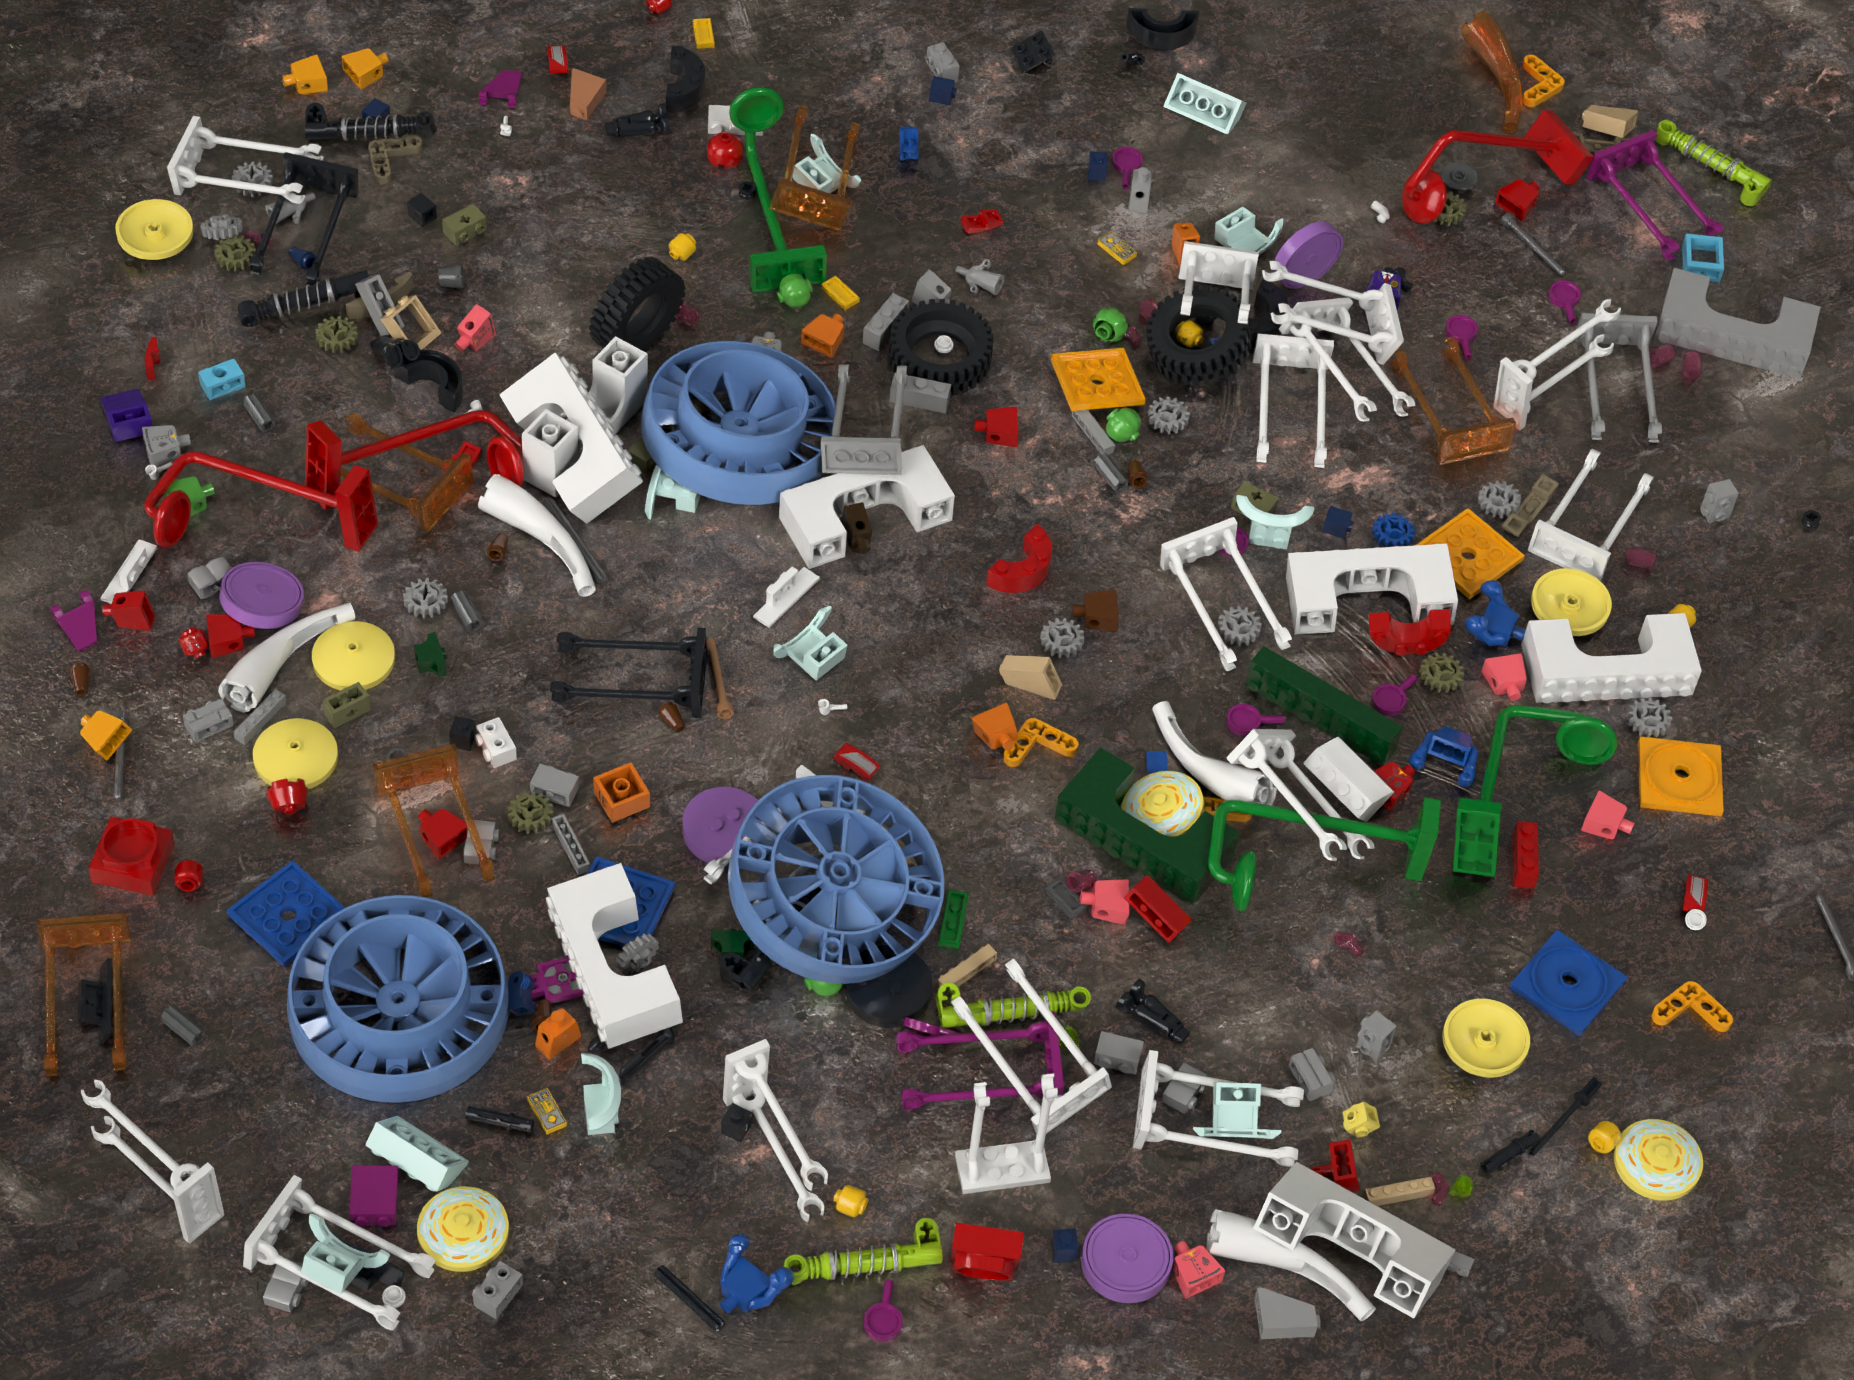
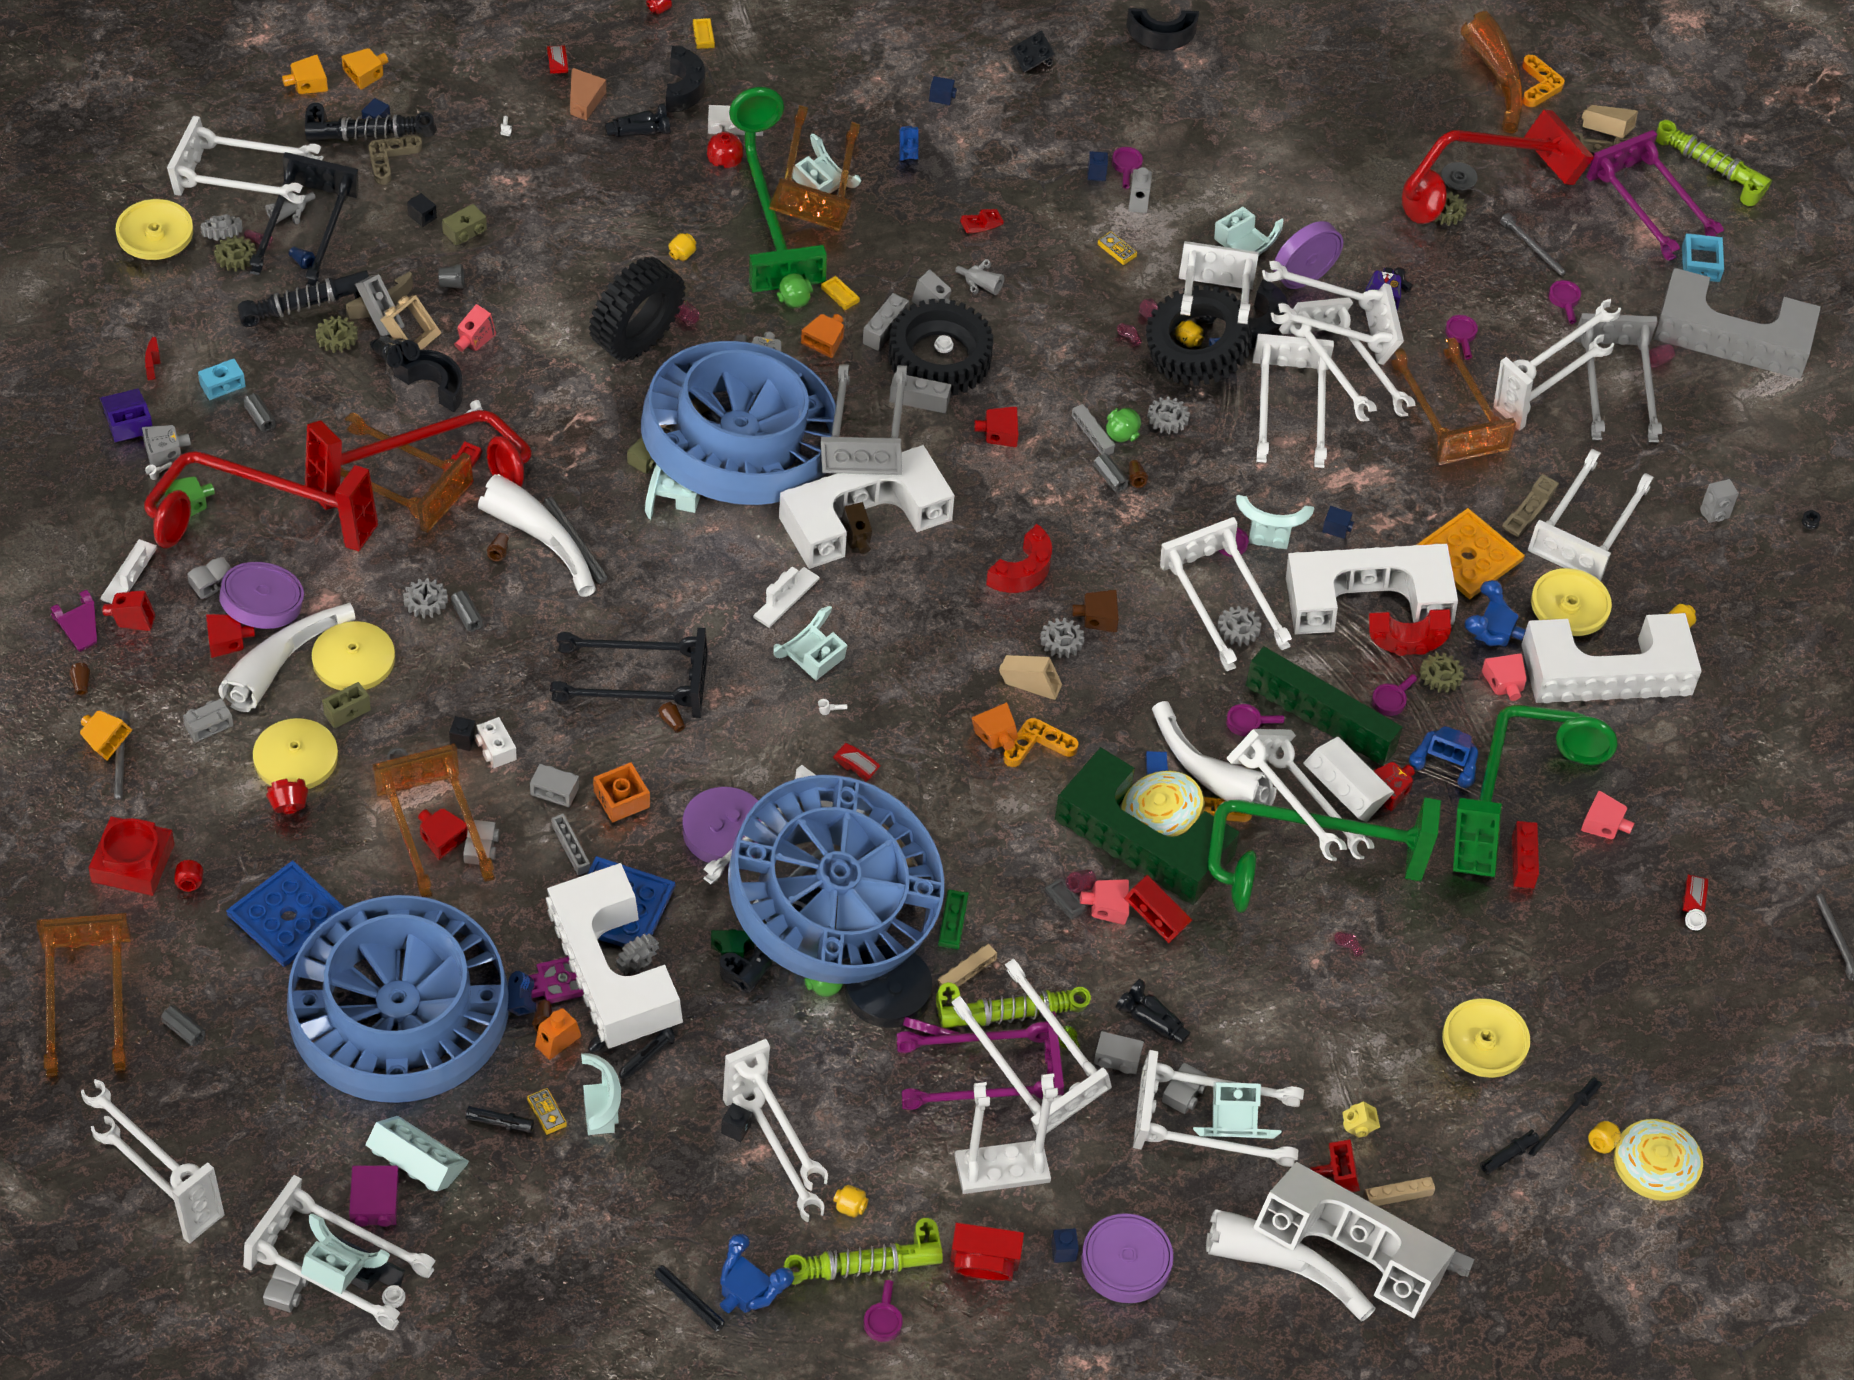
(95, 1001): black bracket -> none
(193, 642): red head -> none
(253, 174): light grey gear -> none
(259, 717): light grey piece -> none
(431, 656): dark green brick -> none
(463, 1228): dish -> none
(497, 1289): light grey brick -> none
(503, 86): magenta flag -> none
(530, 812): olive gear -> none
(604, 467): white arch -> none
(620, 390): white arch -> none
(724, 708): medium nougat piece -> none
(746, 185): black bush -> none
(942, 61): light grey brick -> none
(1110, 321): bright green plant -> none
(1110, 367): light orange piece -> none
(1133, 58): black arm -> none
(1181, 233): orange torso -> none
(1195, 1269): coral torso -> none
(1204, 104): light aqua slope -> none
(1257, 497): olive brick -> none
(1284, 1316): light grey slope -> none
(1312, 1074): light grey brick -> none
(1375, 1035): light grey brick -> none
(1382, 210): white arm -> none
(1393, 530): blue gear -> none
(1441, 1188): clear pink arm -> none
(1462, 1187): clear neon green plate -> none
(1499, 499): light grey gear -> none
(1518, 198): red torso -> none
(1568, 1004): blue piece -> none
(1640, 557): clear pink brick -> none
(1647, 717): light grey gear -> none
(1665, 790): light orange piece -> none
(1692, 365): clear pink brick -> none
(1694, 1001): light orange beam -> none

